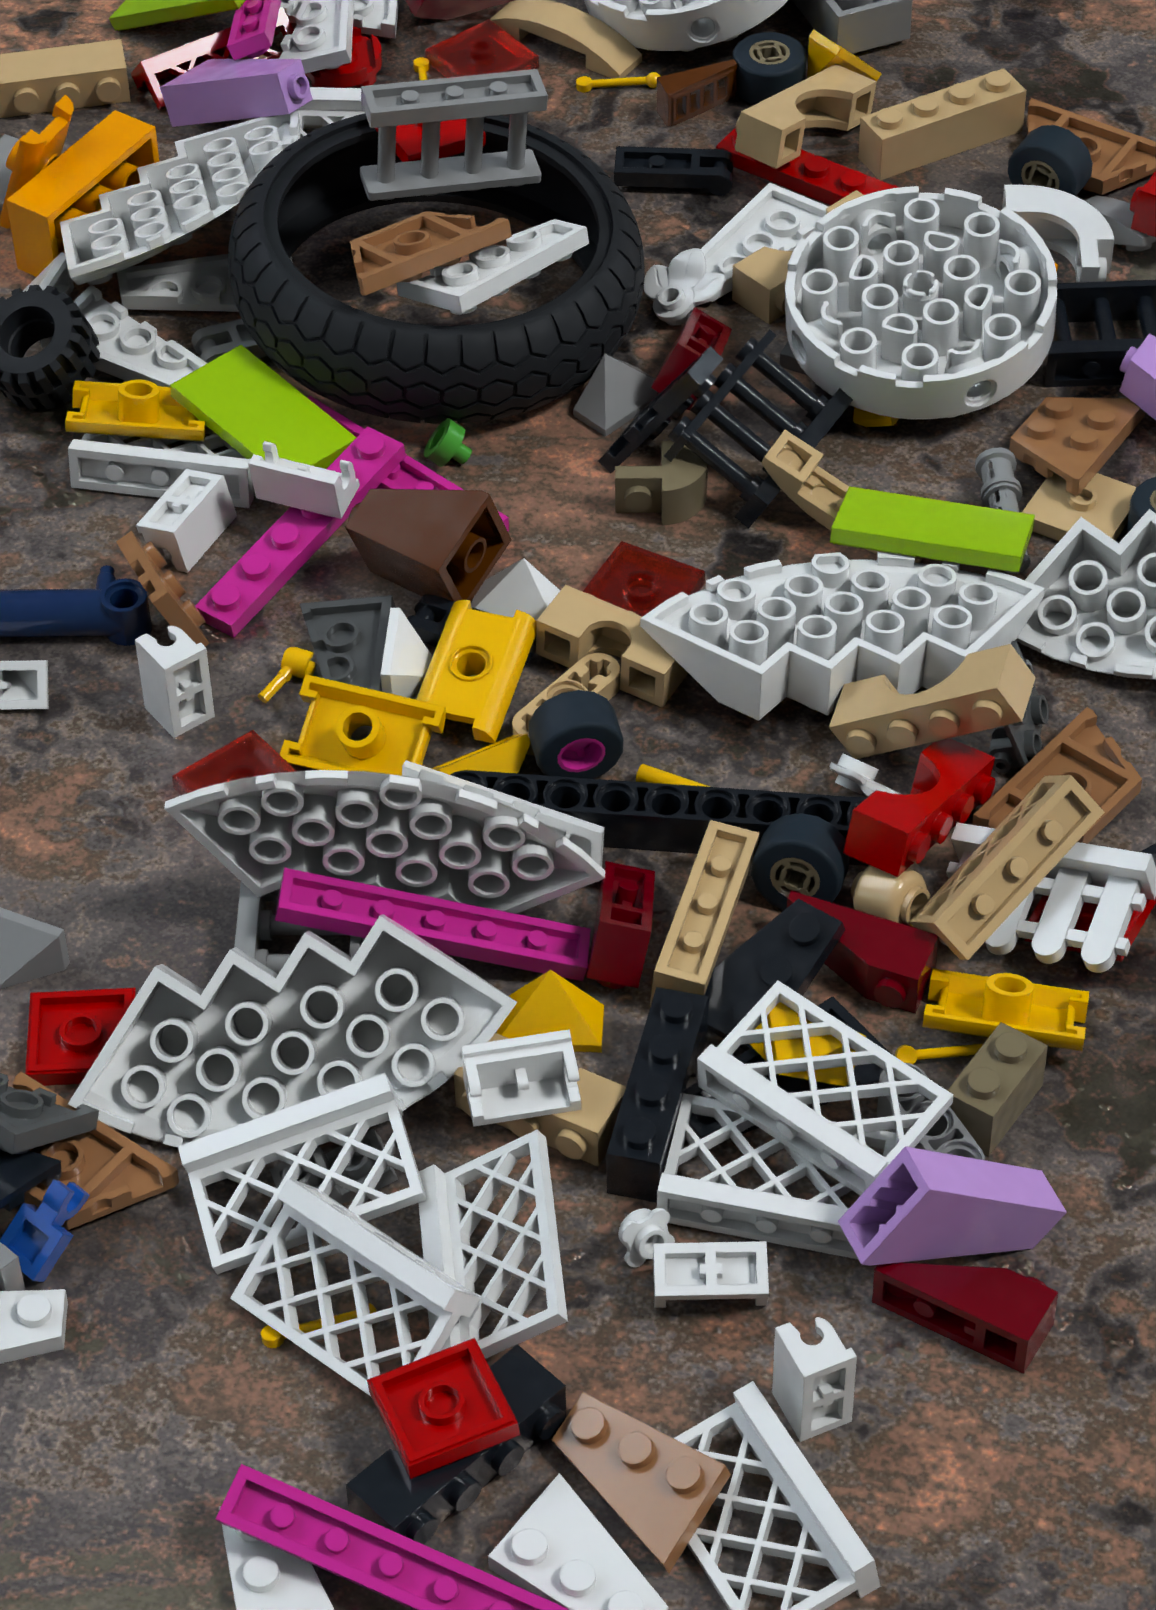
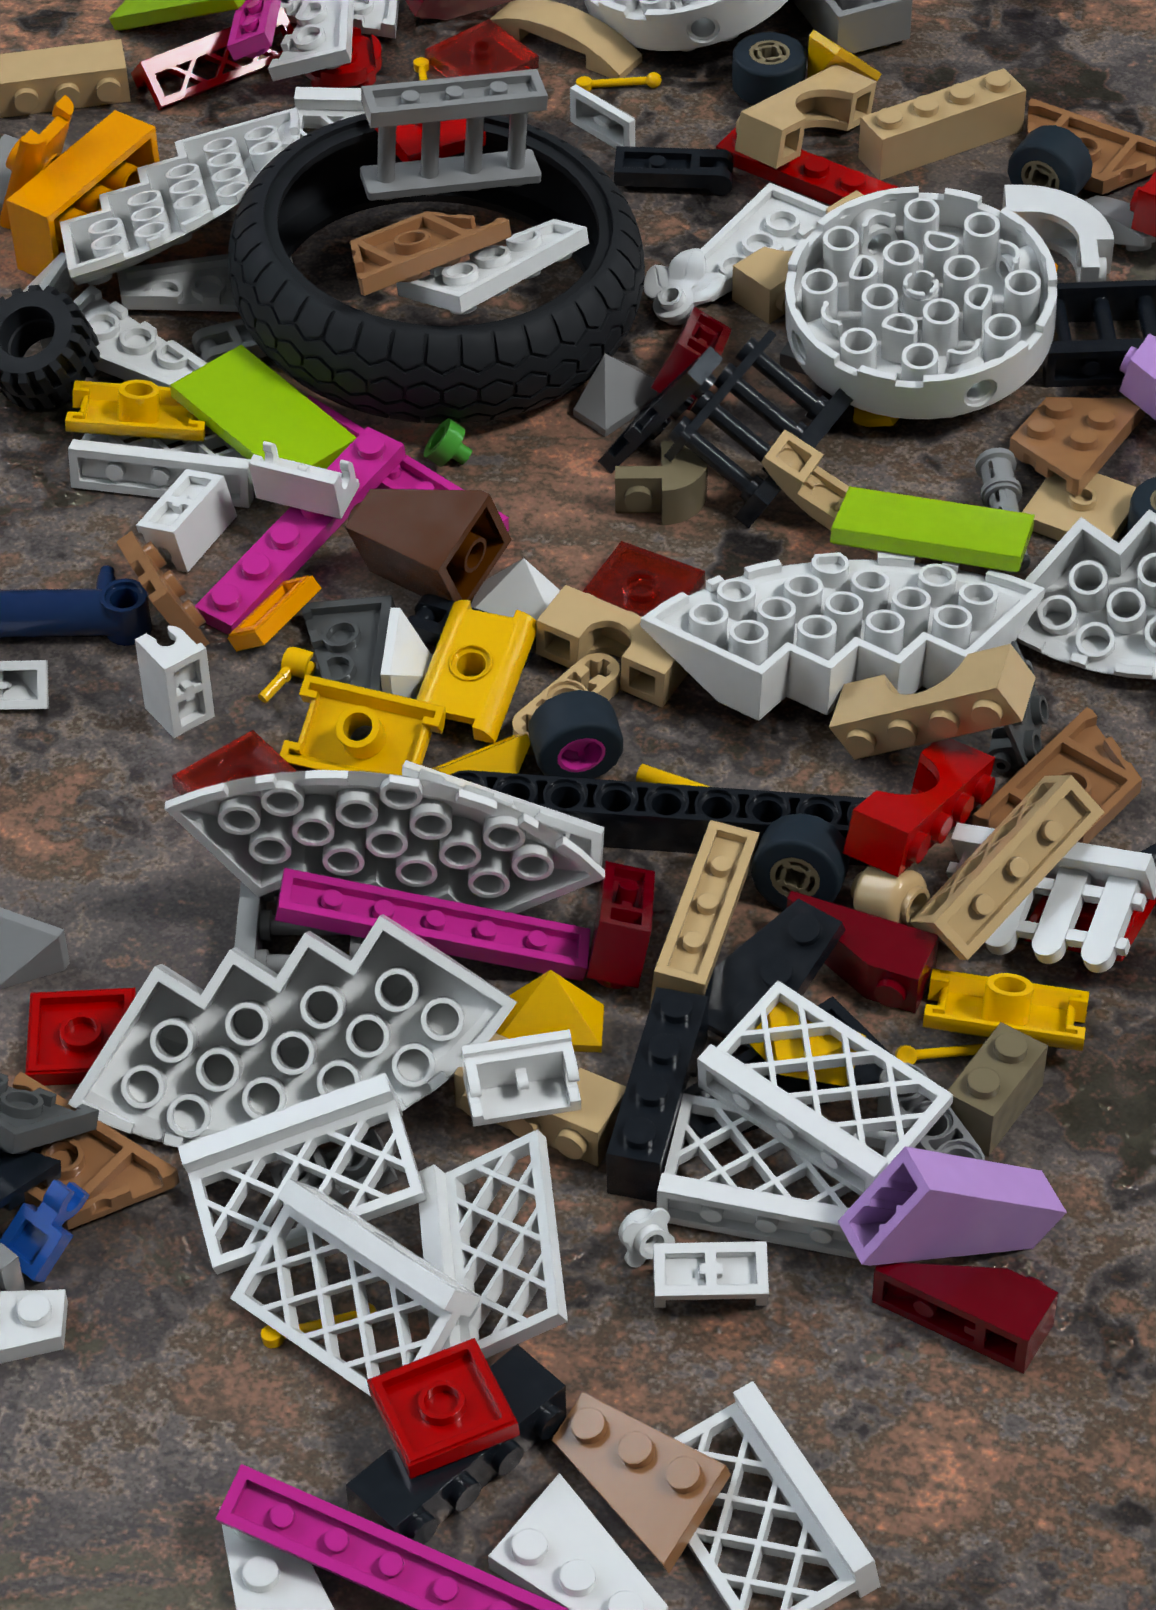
(236, 90): lavender slope -> none
(274, 612): none -> light orange tile
(601, 118): none -> white slope
(674, 91): reddish brown slope -> none
(813, 1381): white hinge -> none
(857, 776): white plate -> none

